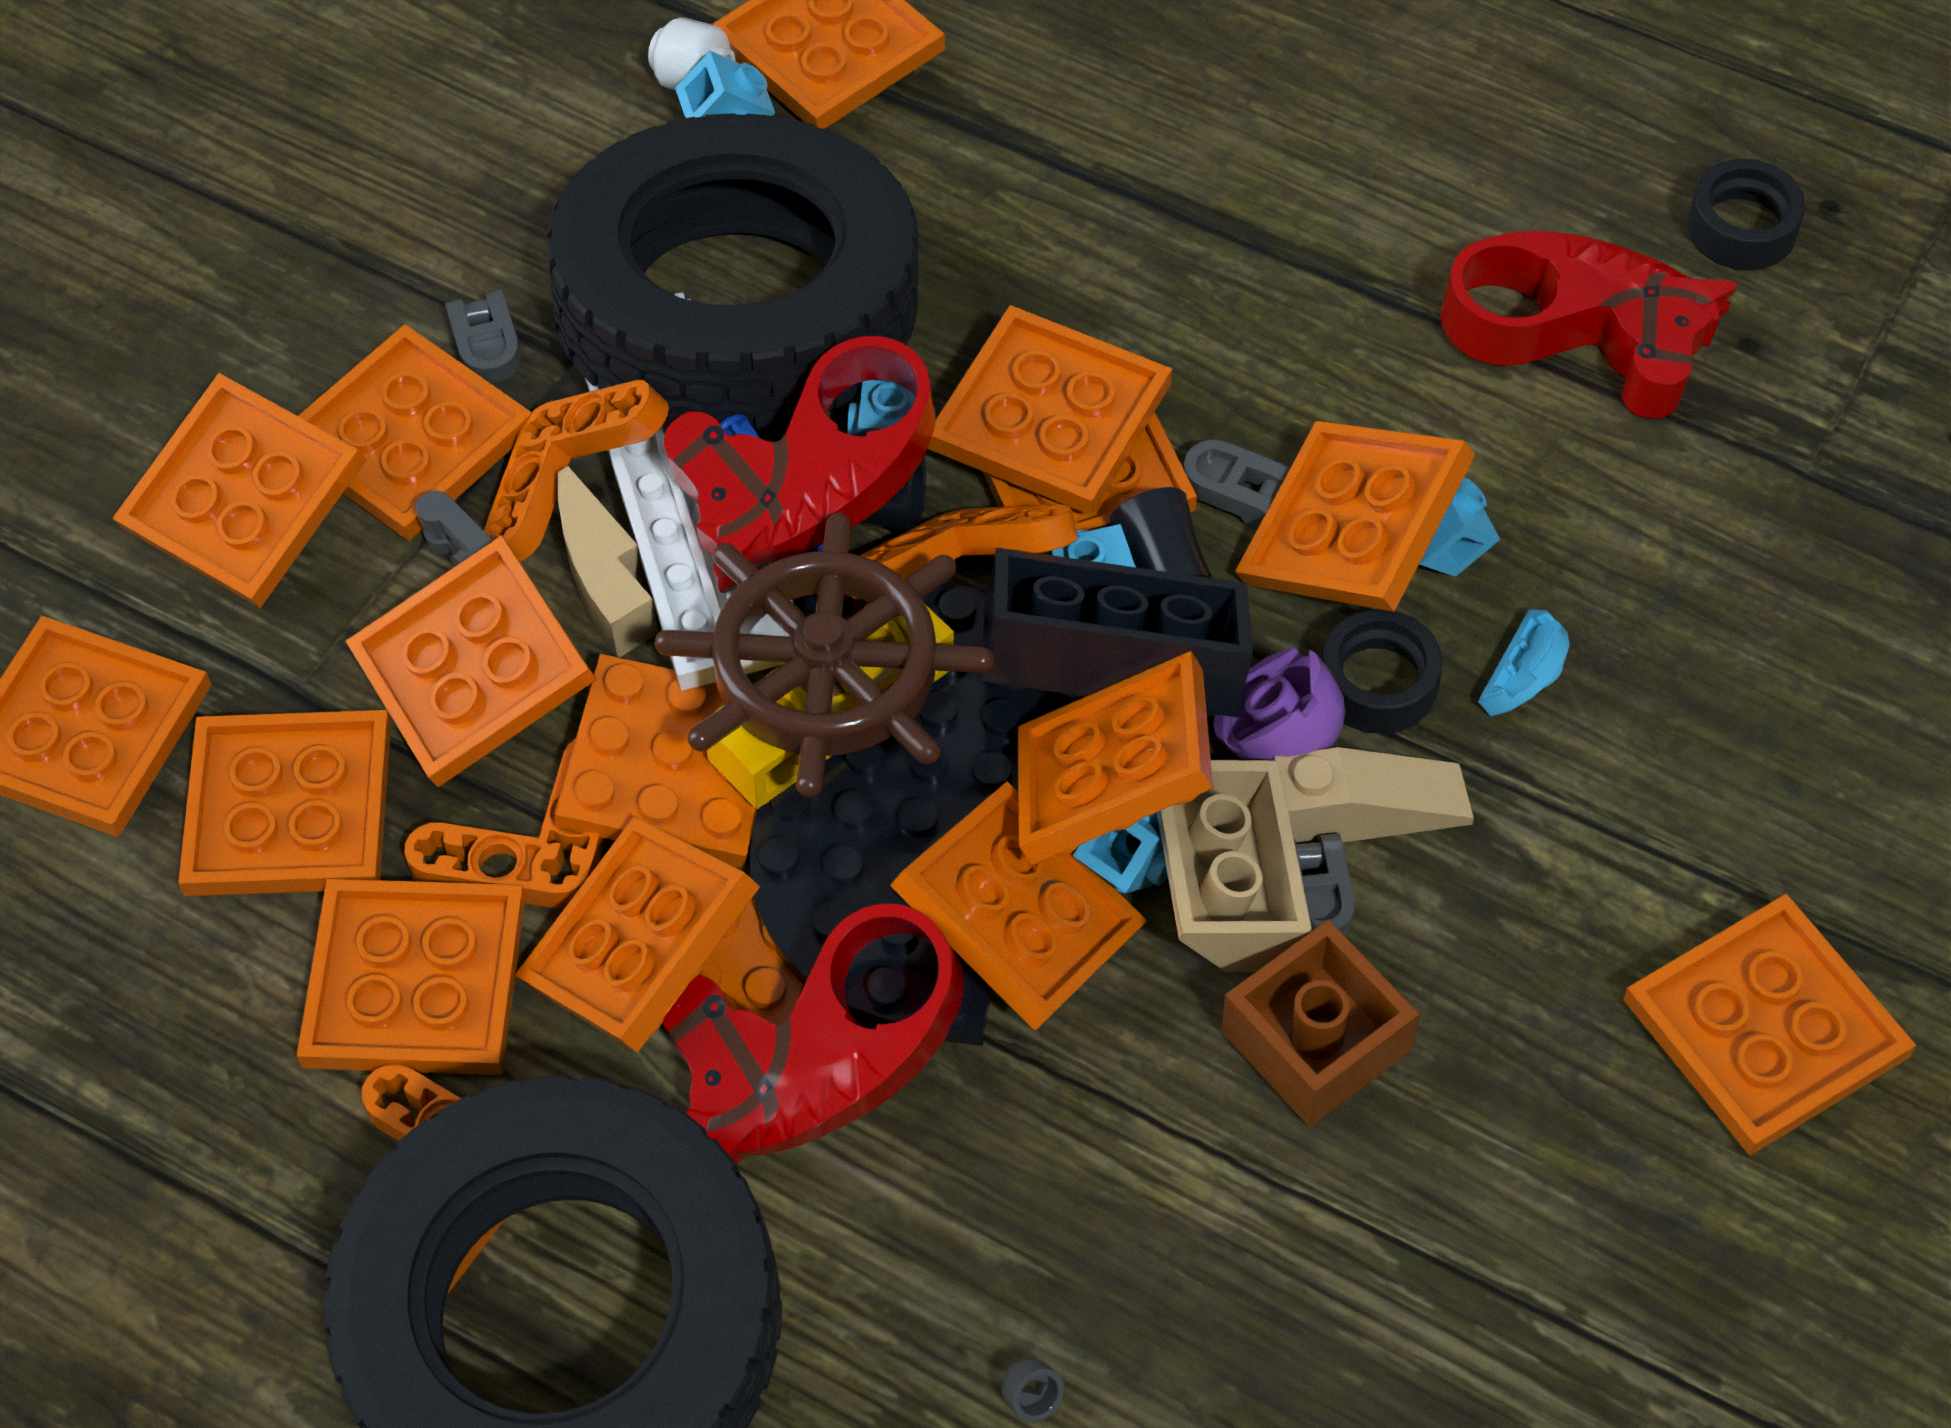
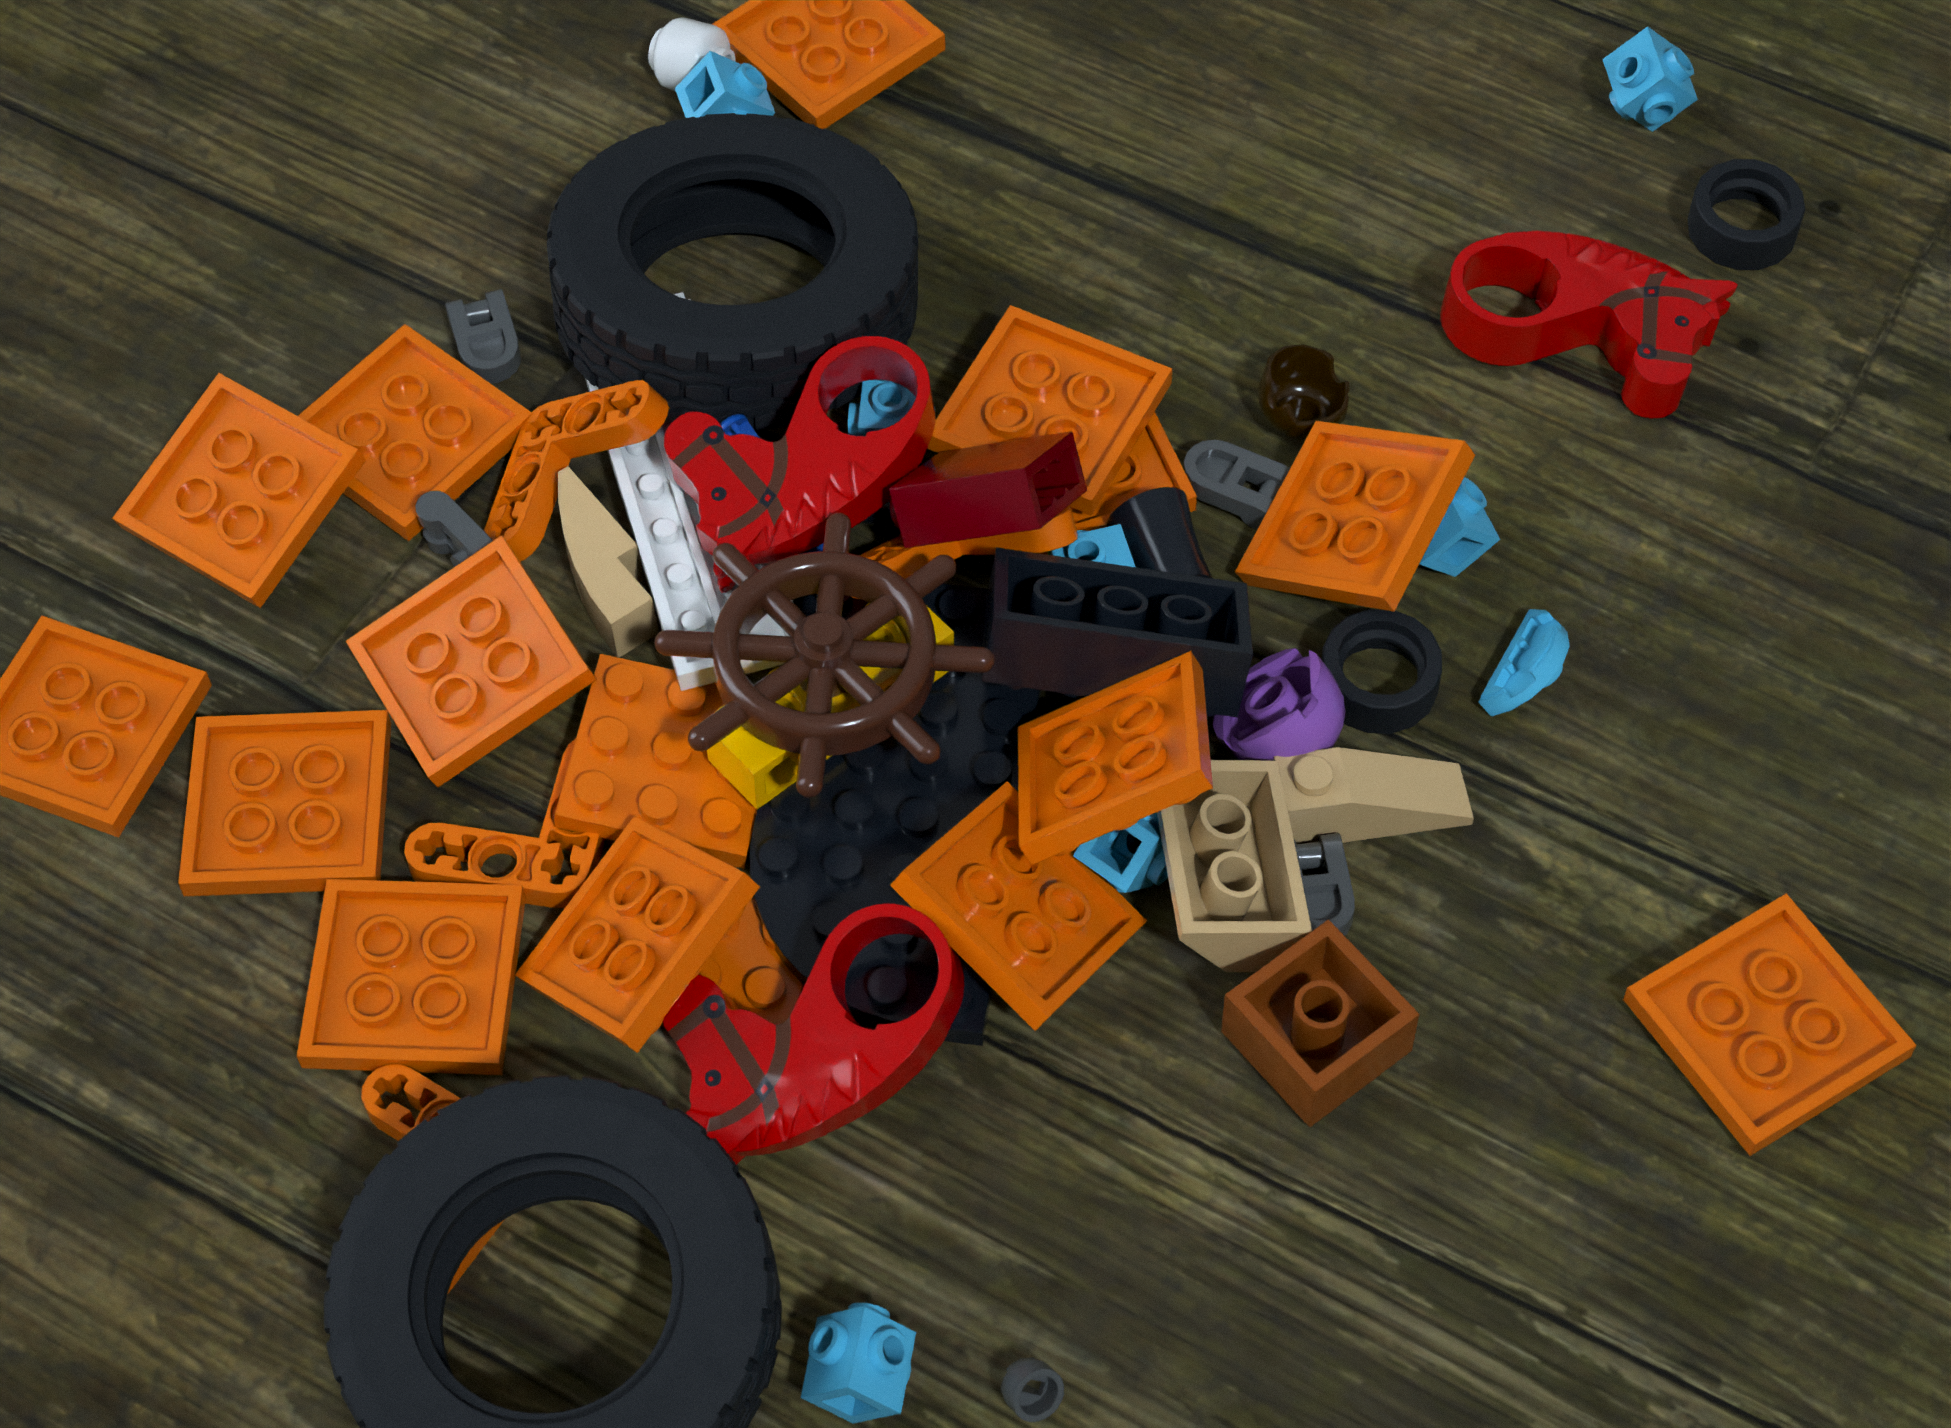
(858, 1363): none -> medium azure brick
(988, 490): none -> dark red brick
(1302, 389): none -> dark brown hair
(1650, 79): none -> medium azure brick

